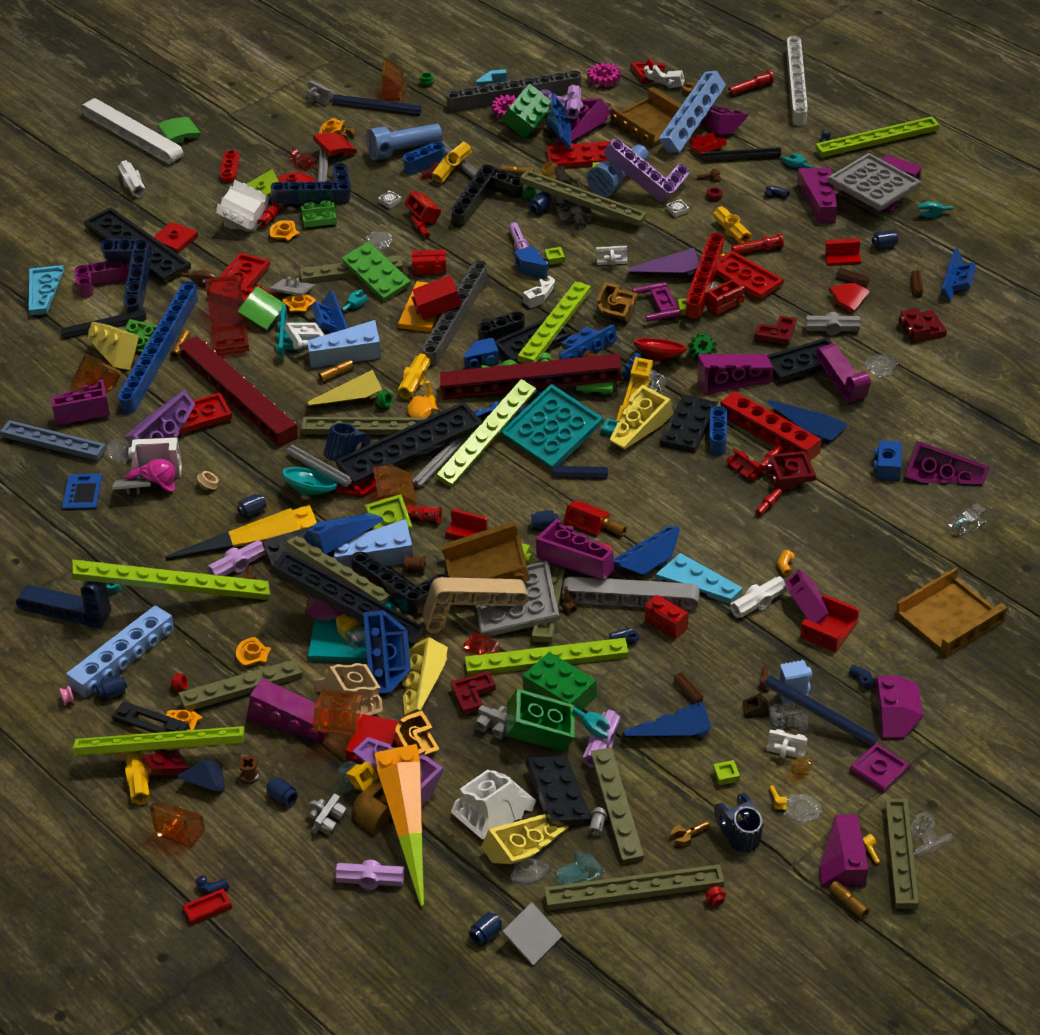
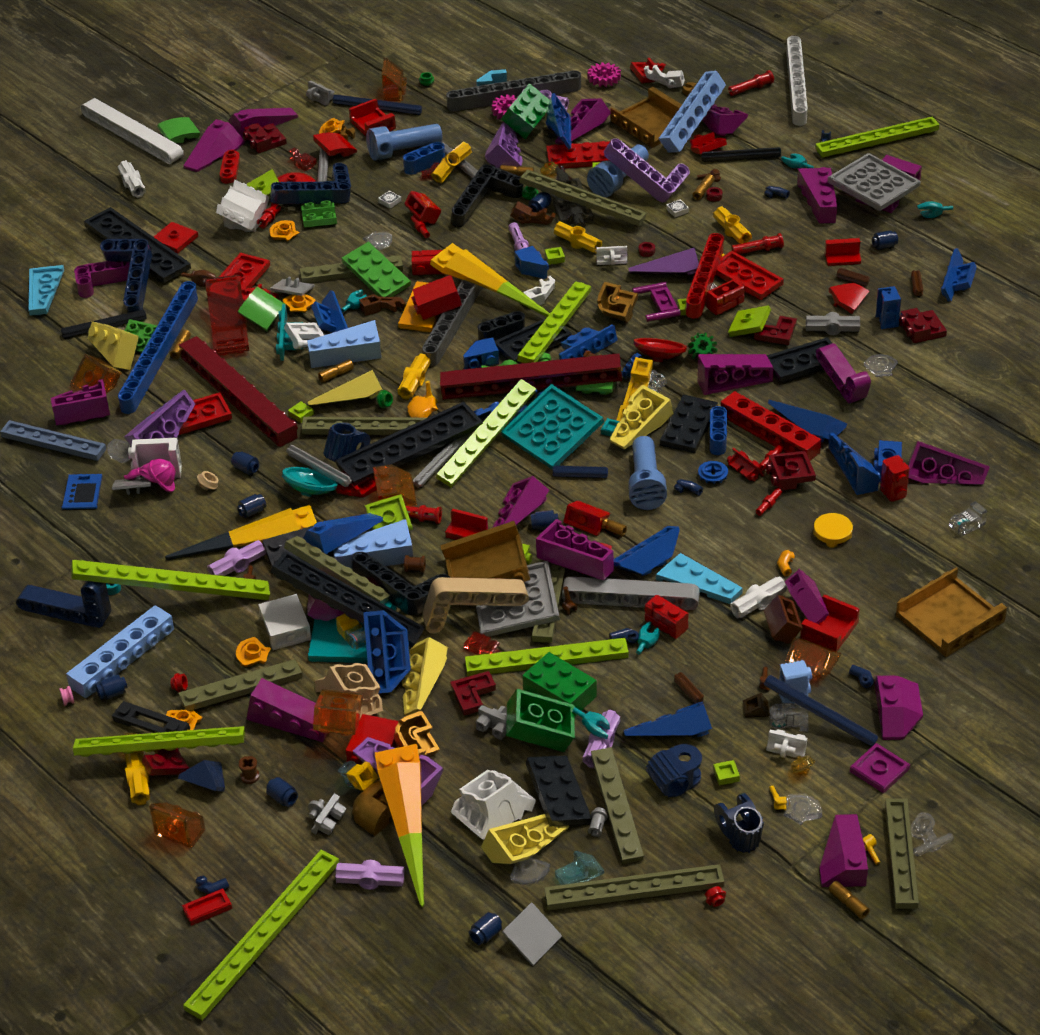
(213, 144): none -> magenta wedge
(245, 462): none -> dark blue brick
(260, 935): none -> lime plate
(262, 116): none -> magenta wedge
(263, 137): none -> dark red plate
(285, 621): none -> white panel
(299, 411): none -> lime plate
(370, 116): none -> red panel
(374, 304): none -> reddish brown piece
(466, 266): none -> yellow plate
(504, 148): none -> medium lavender wedge
(522, 500): none -> magenta wedge
(525, 215): none -> reddish brown piece
(573, 102): lavender piece -> none
(577, 237): none -> yellow piece
(646, 249): none -> dark red tile
(647, 484): none -> medium blue piece
(647, 639): none -> teal hand
(673, 775): none -> dark blue piece
(686, 834): pearl gold bar -> none
(690, 485): none -> dark blue arm
(704, 185): none -> pearl gold piece
(719, 468): none -> blue gear
(749, 321): none -> lime plate
(783, 619): none -> reddish brown brick
(817, 657): none -> clear orange slope
(833, 529): none -> yellow tile
(855, 467): none -> blue wedge
(888, 307): none -> blue hinge
(894, 478): none -> red brick

